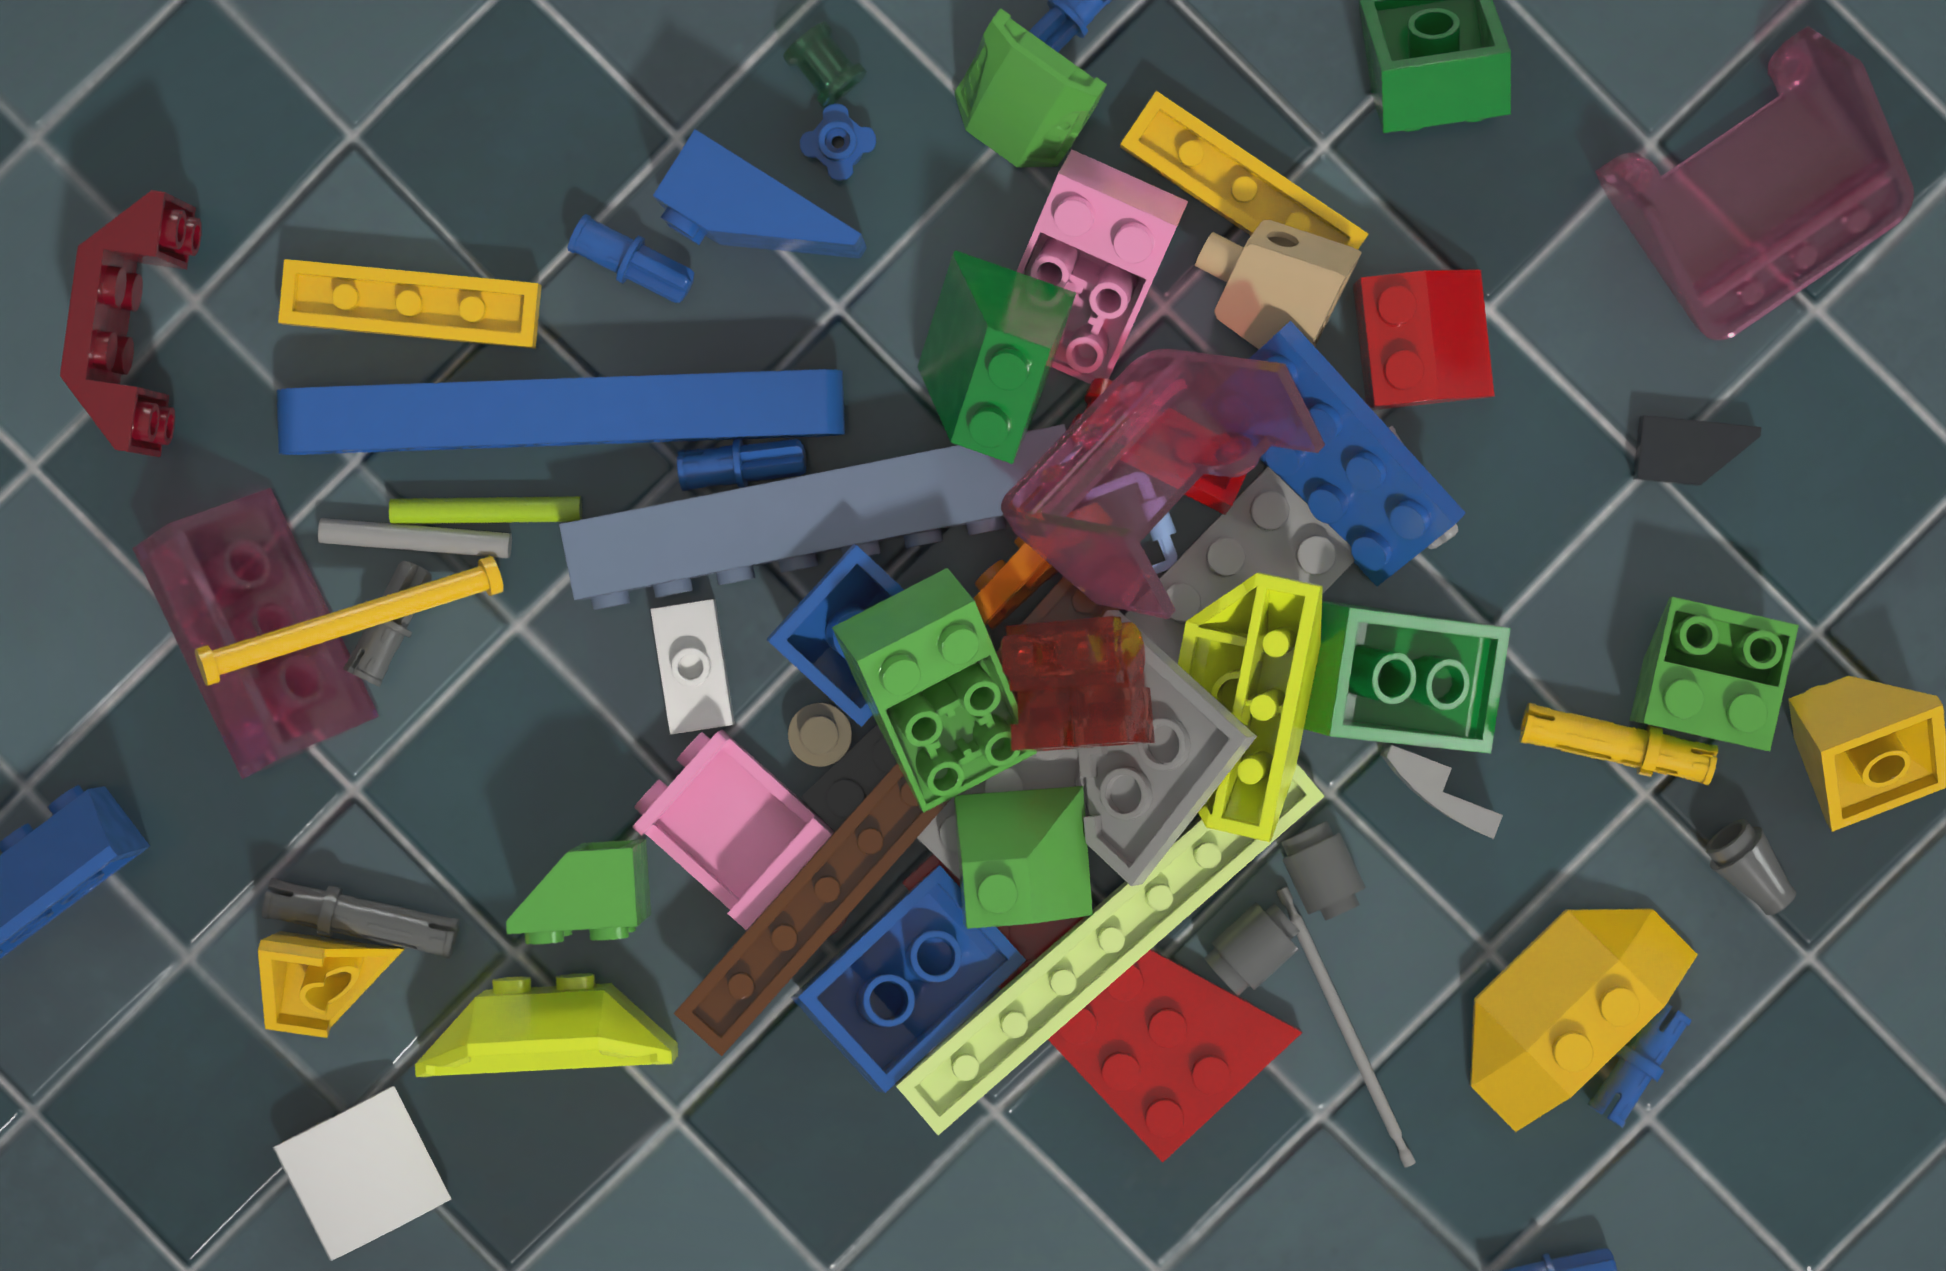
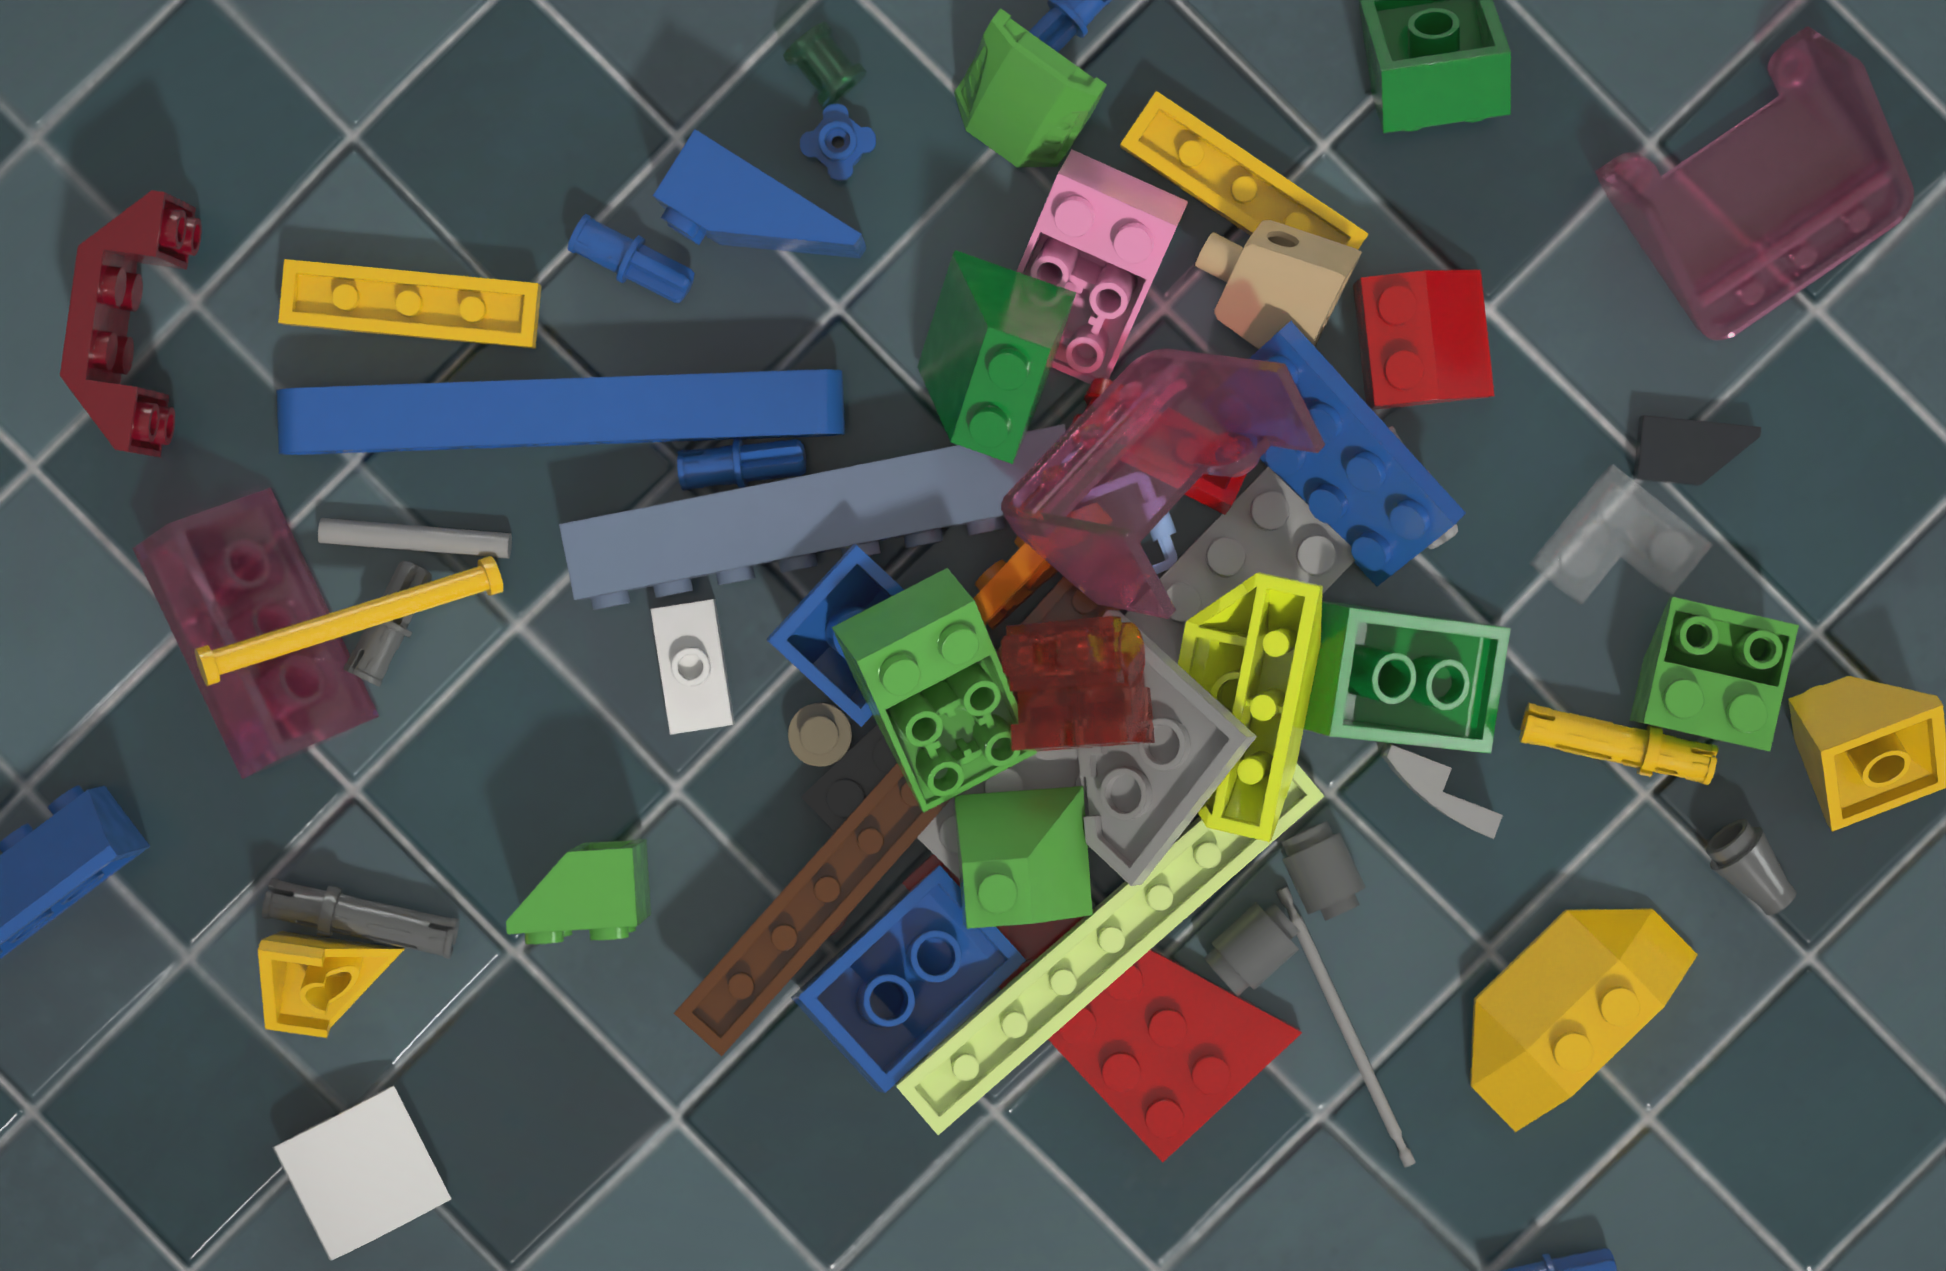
(485, 510): lime bar -> none
(547, 1030): neon yellow wedge -> none
(731, 825): bright pink panel -> none
(1616, 522): none -> clear plate
(1638, 1065): blue pin -> none

